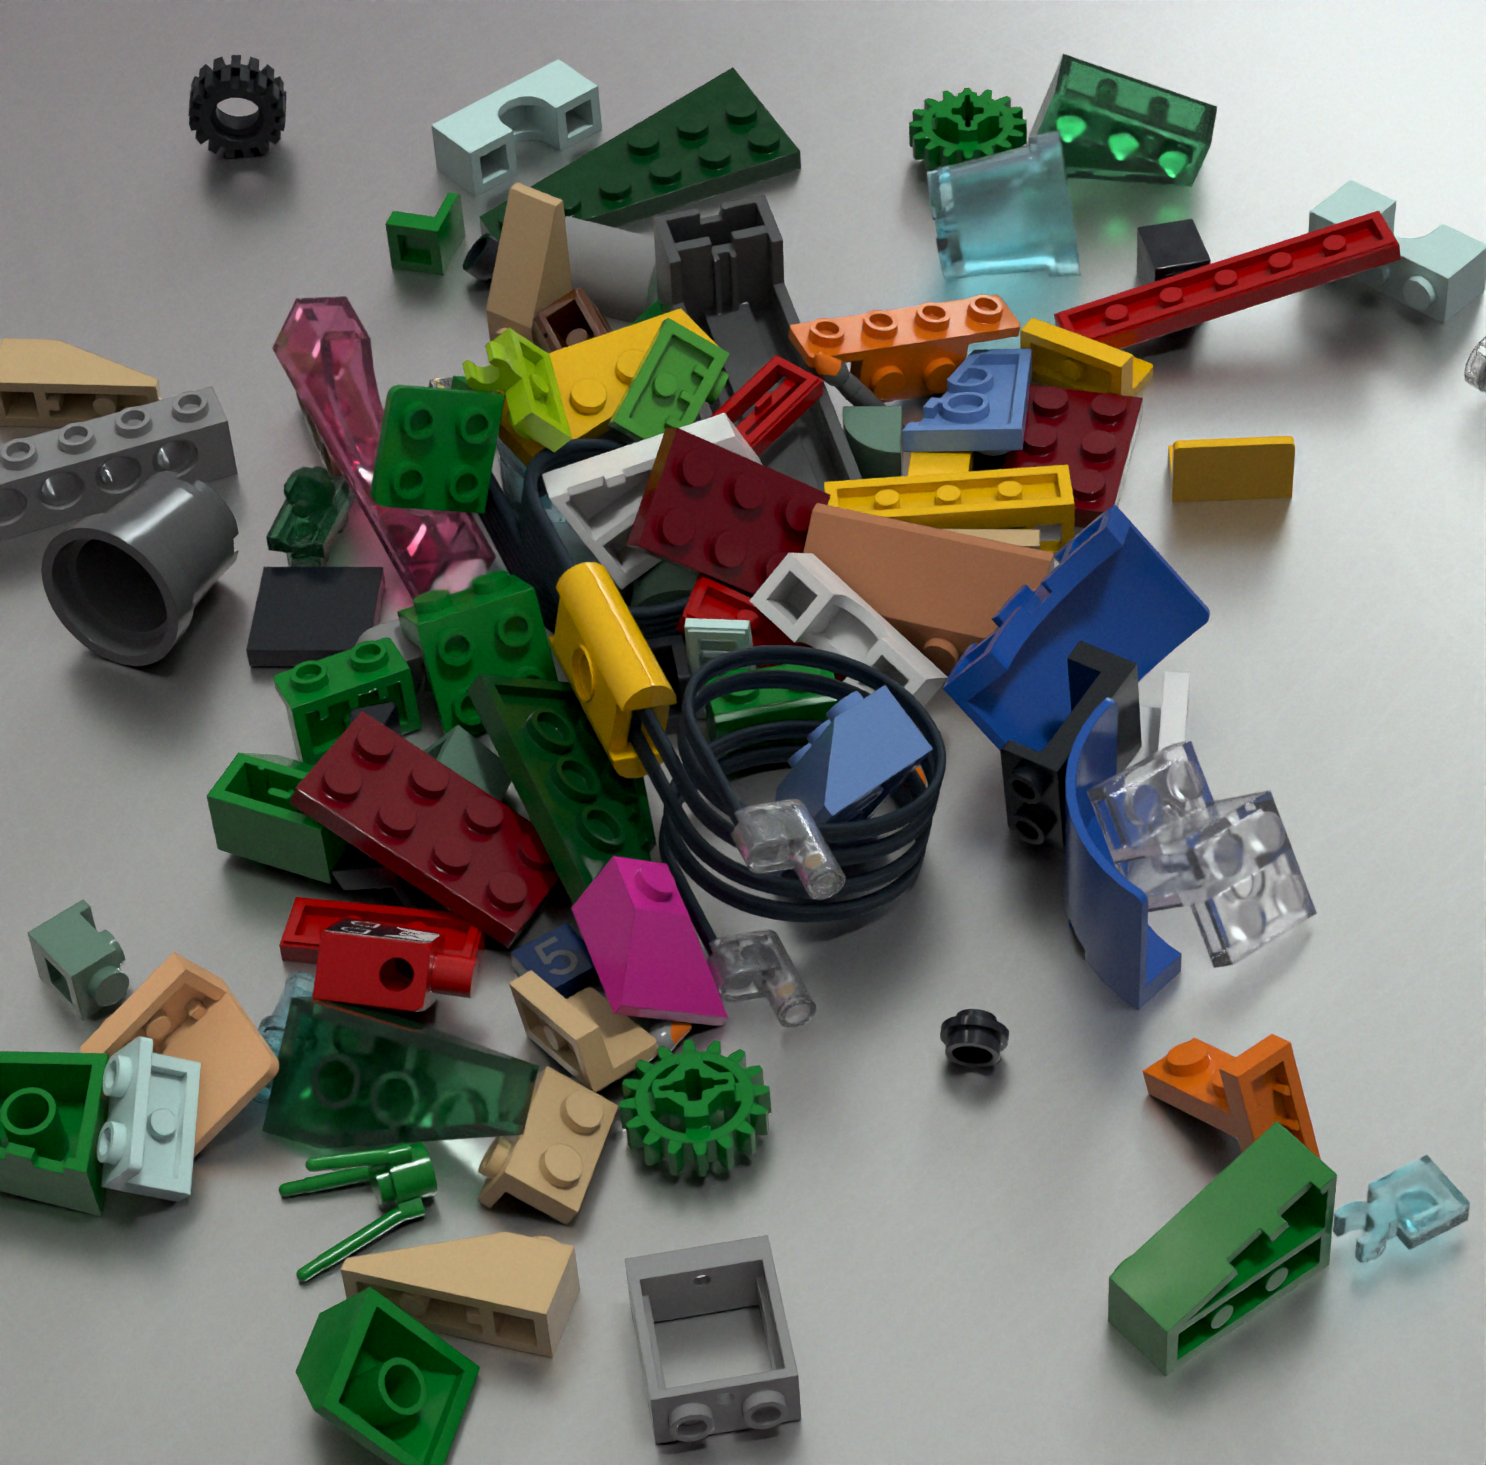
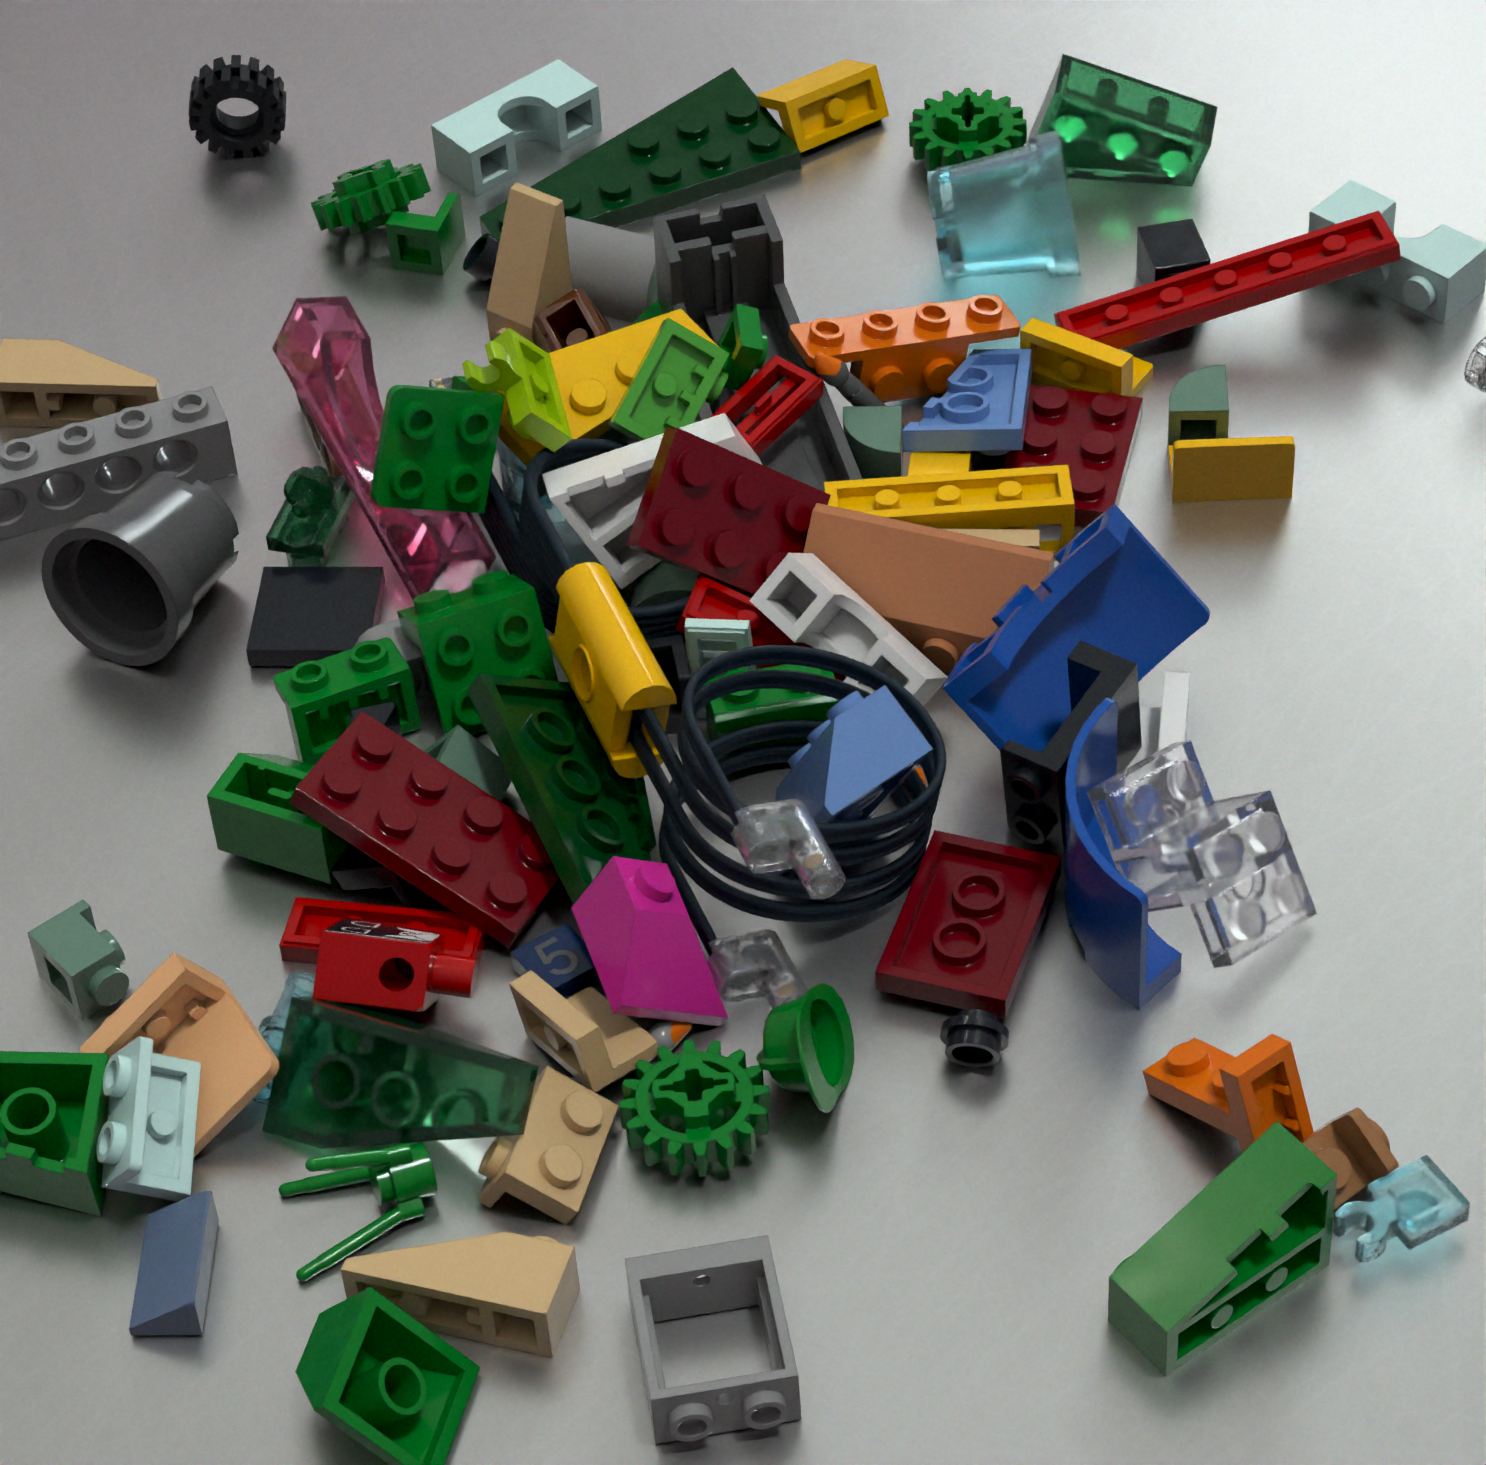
(175, 1268): none -> sand blue slope
(369, 196): none -> green gear
(745, 344): none -> green plate
(810, 1046): none -> green piece
(828, 102): none -> yellow panel
(968, 923): none -> dark red plate
(1199, 406): none -> sand green brick
(1354, 1150): none -> medium nougat bracket

